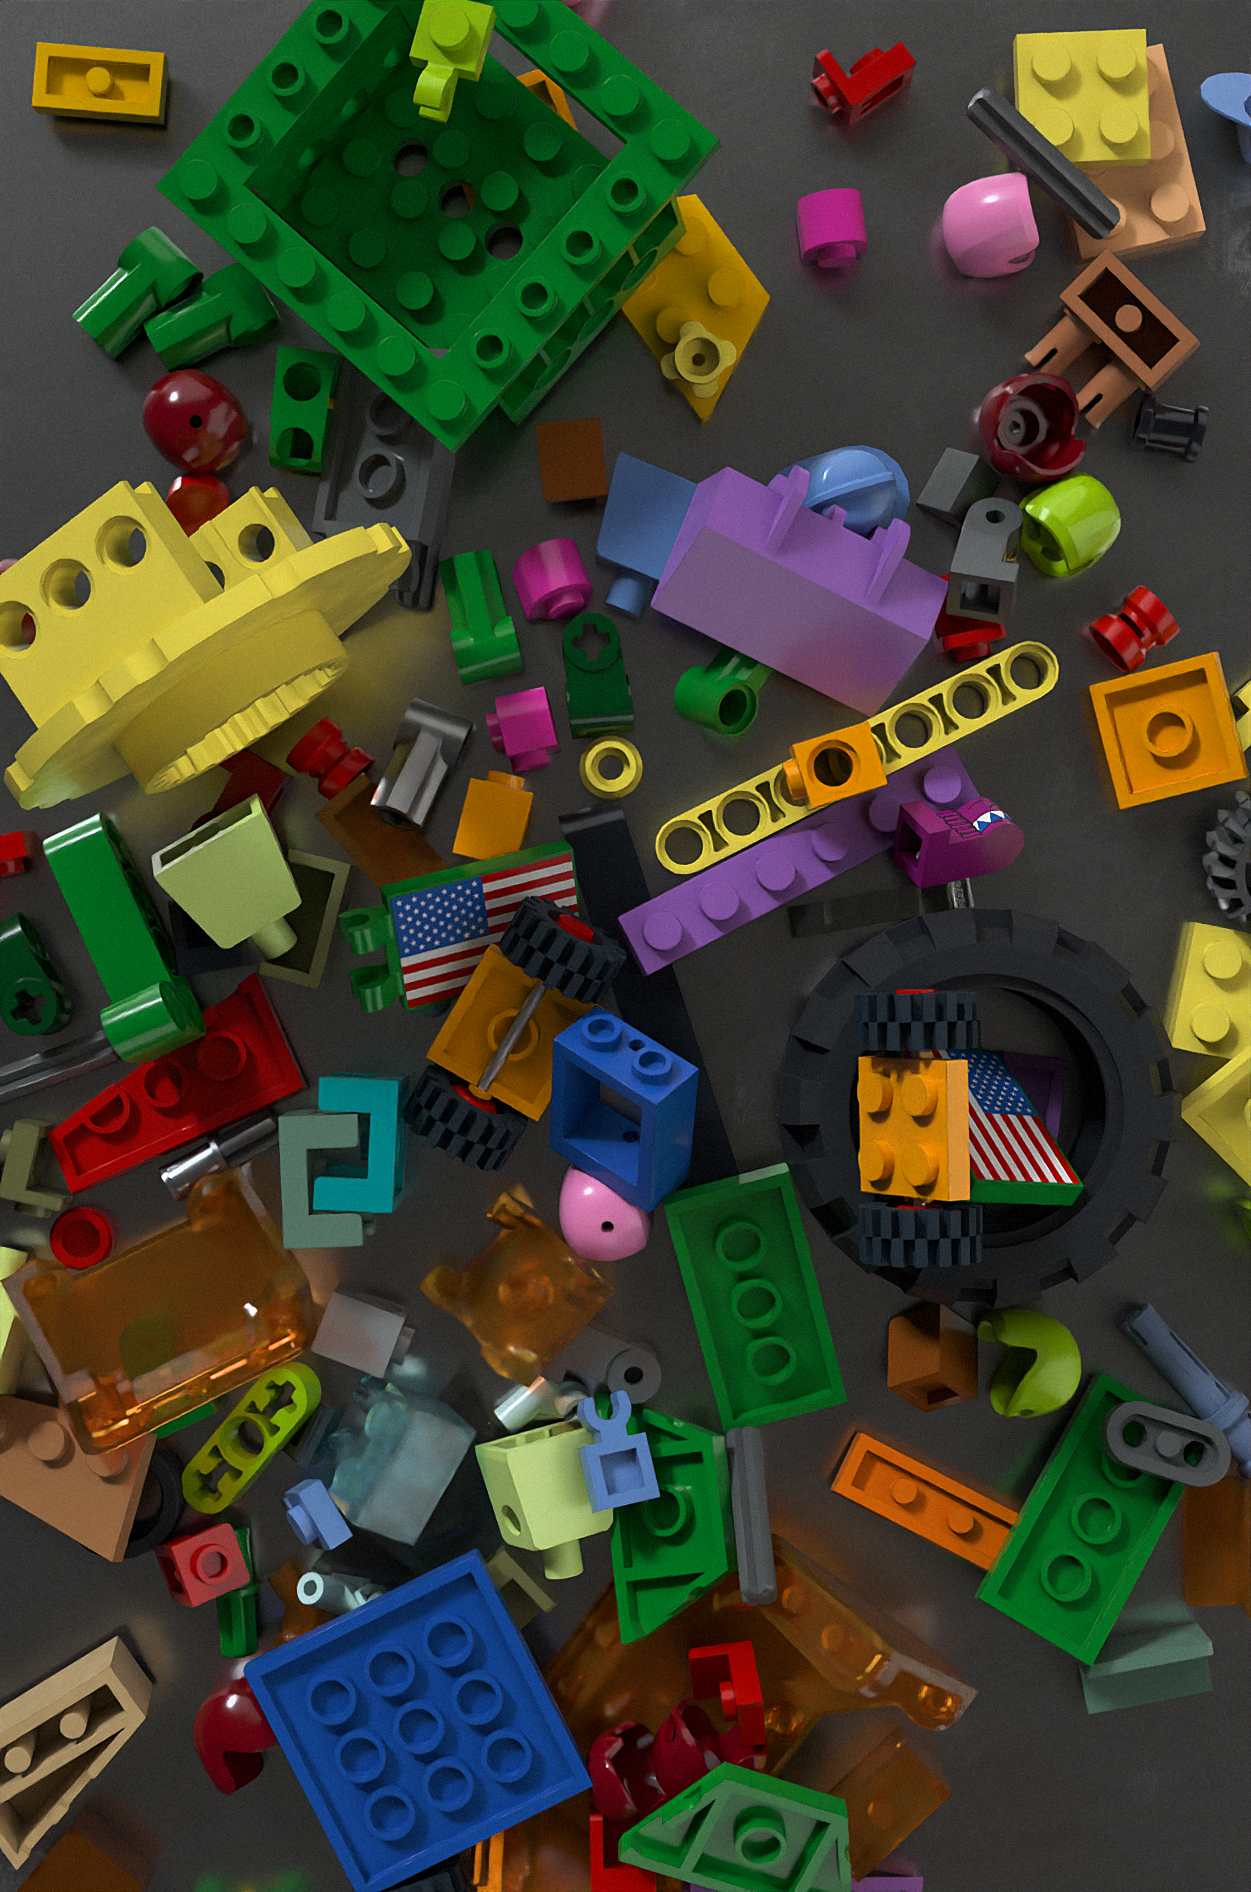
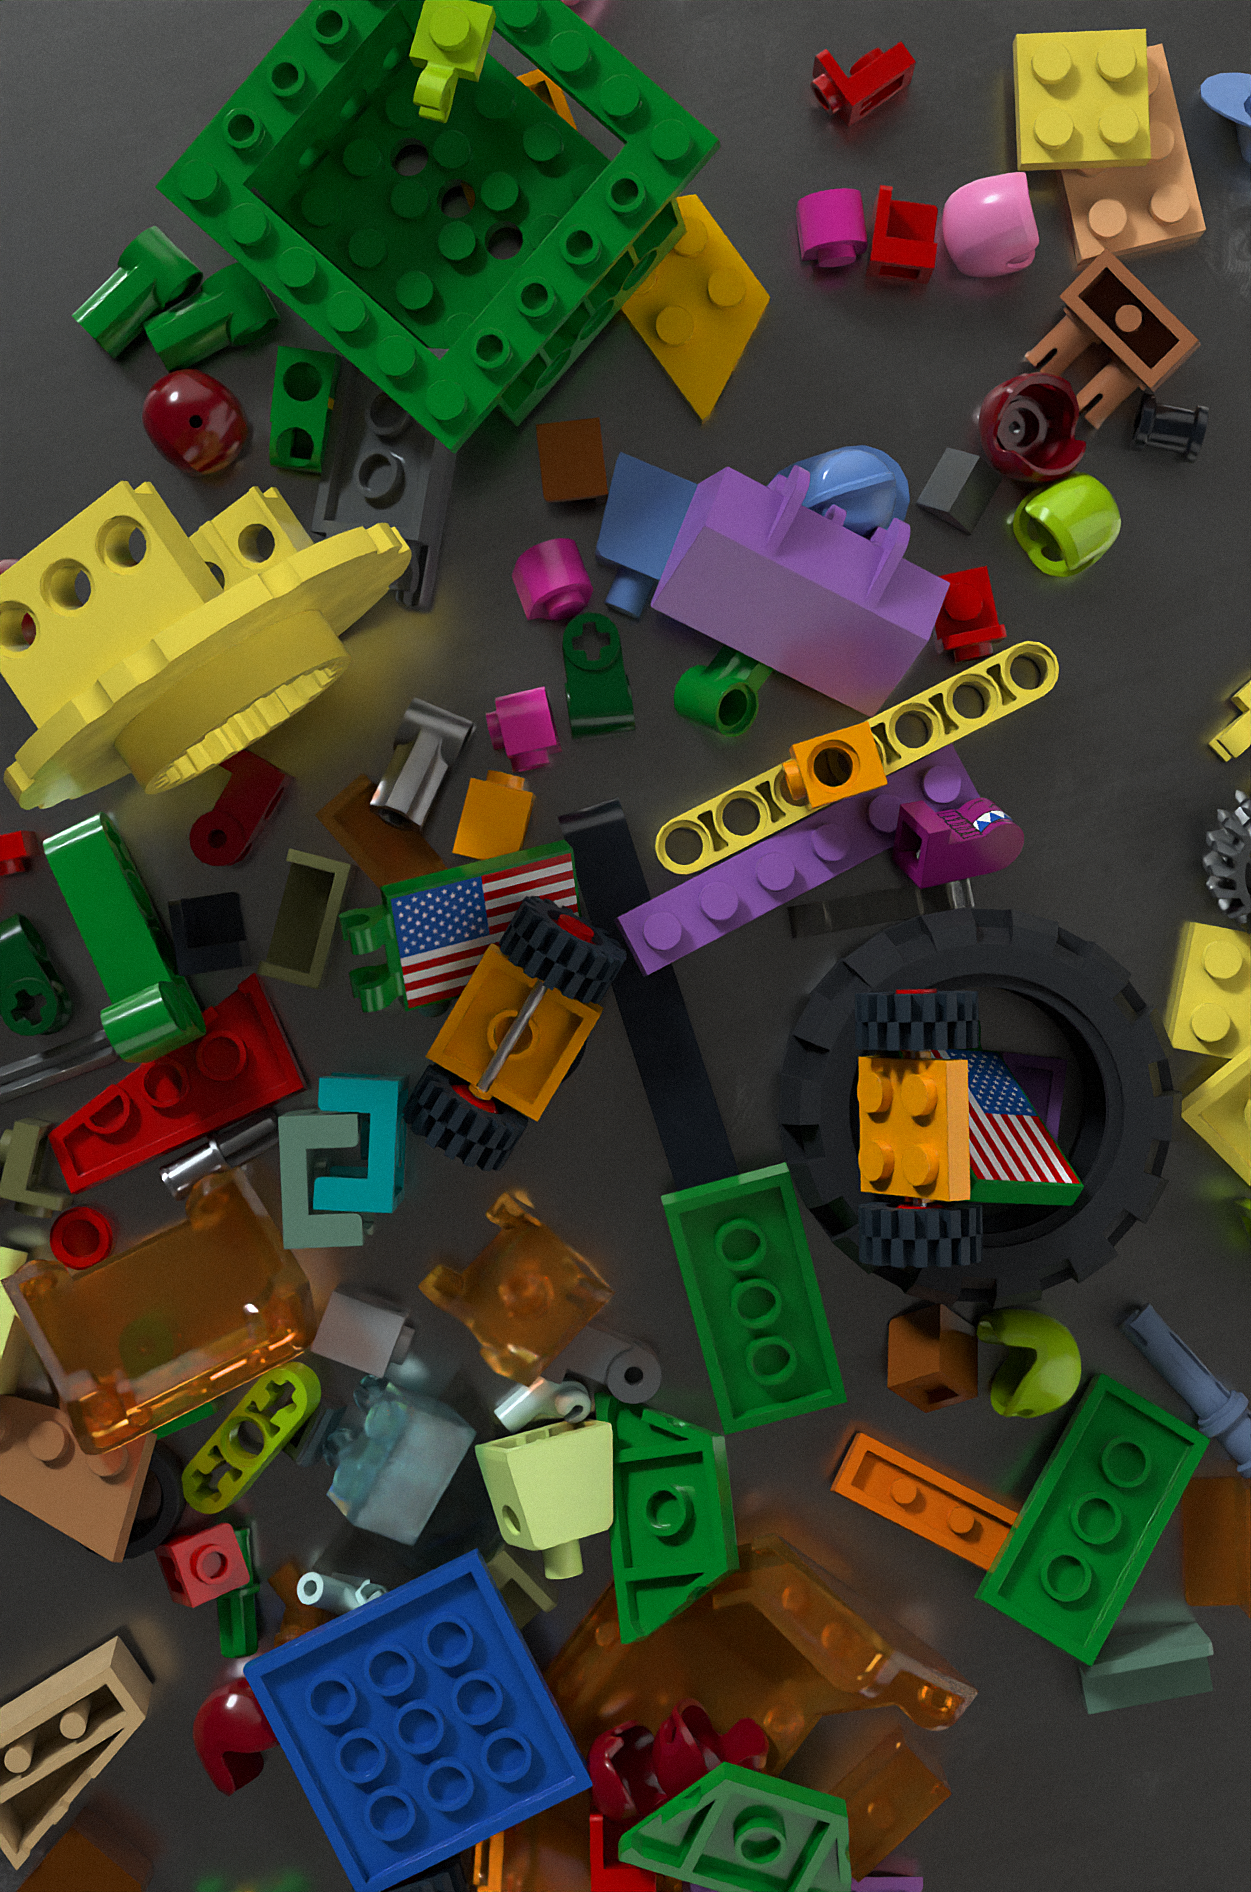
(100, 83): yellow plate -> none
(196, 500): red tile -> none
(233, 879): yellowish green torso -> none
(315, 1515): medium blue plate -> none
(325, 756): red wheel -> none
(482, 632): green piece -> none
(587, 1205): bright pink helmet -> none
(605, 747): light yellow plate -> none
(617, 1466): medium blue plate -> none
(631, 1160): blue window -> none
(715, 352): light yellow plate -> none
(732, 1675): red bracket -> none
(751, 1516): dark grey axle -> none
(901, 239): none -> red panel
(985, 562): dark grey leg -> none
(1043, 162): dark grey axle -> none
(1134, 629): red wheel -> none
(1162, 1444): dark grey plate -> none
(1169, 730): light orange plate -> none

